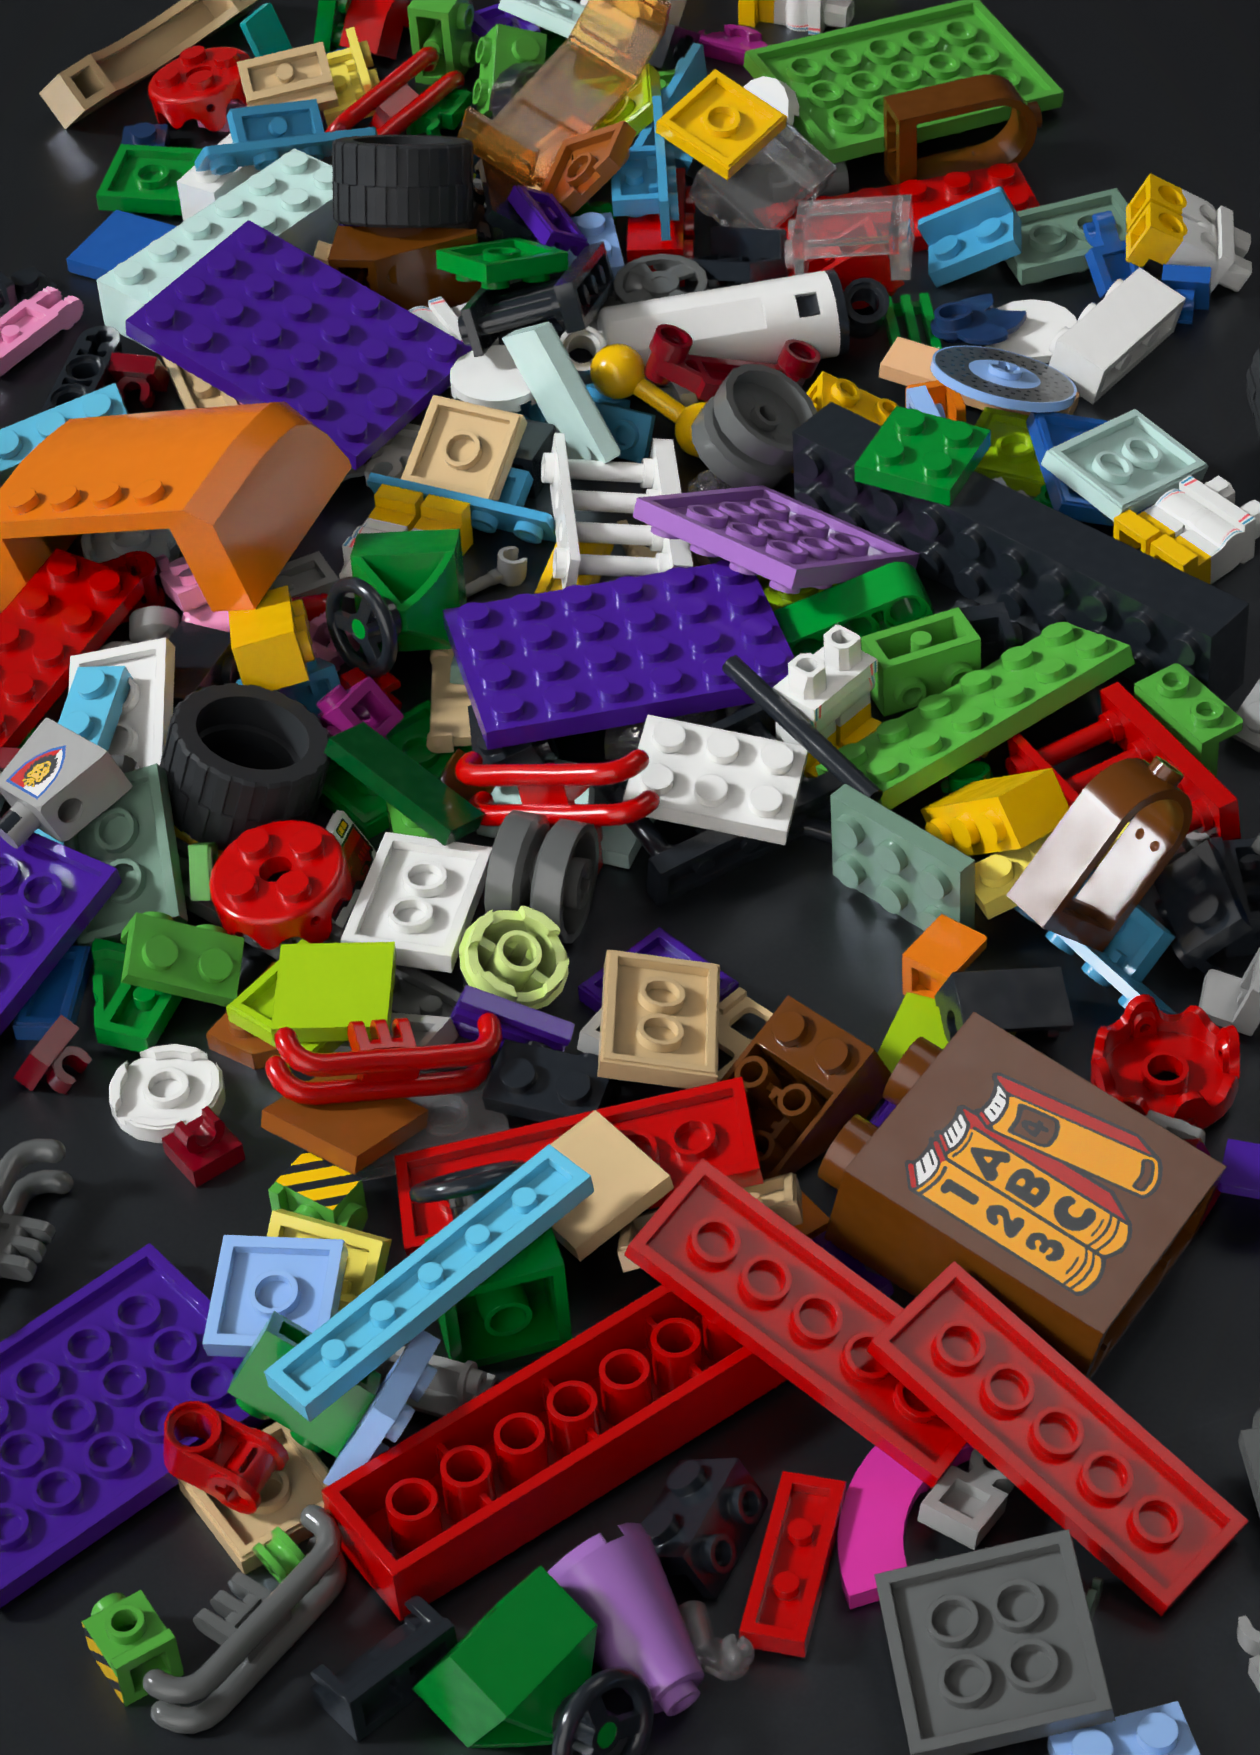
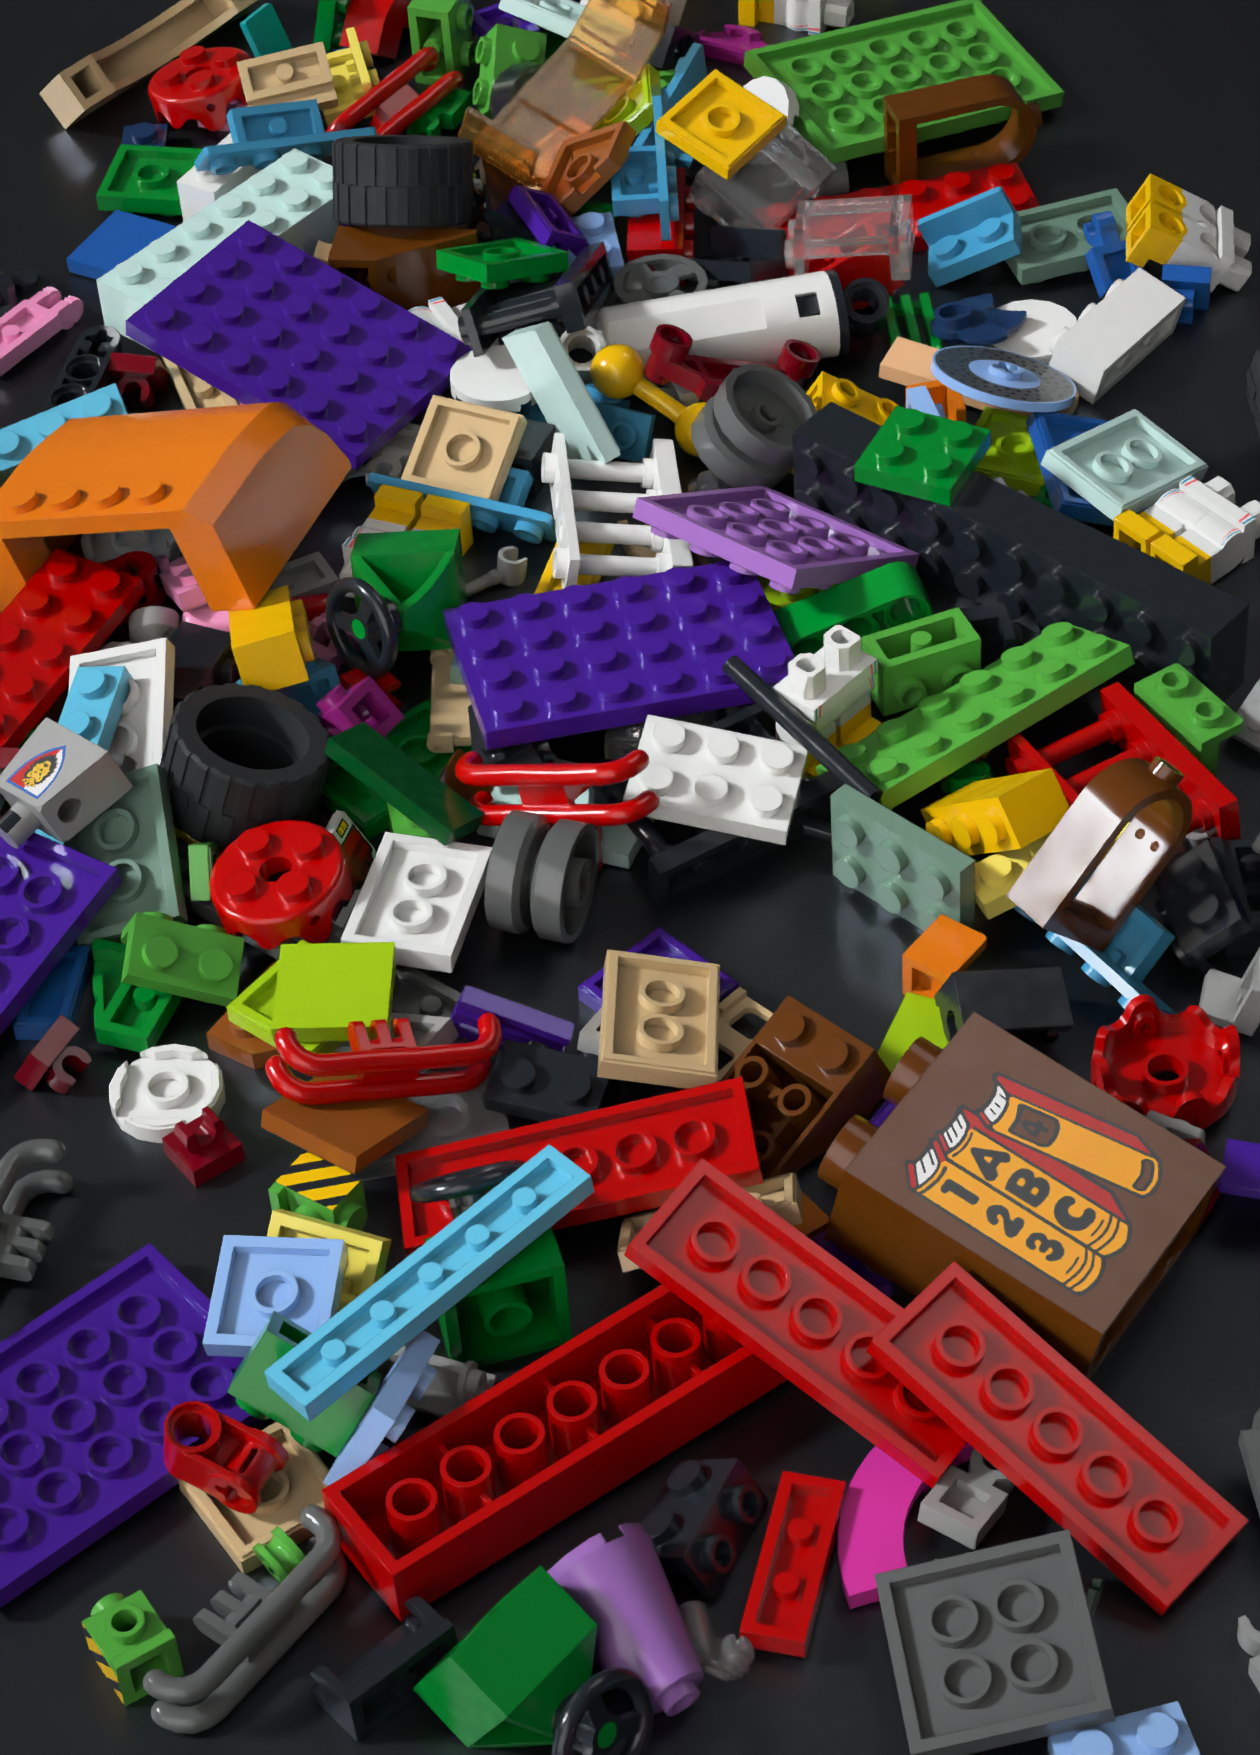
(515, 956): yellowish green cone -> none
(622, 1179): tan tile -> none

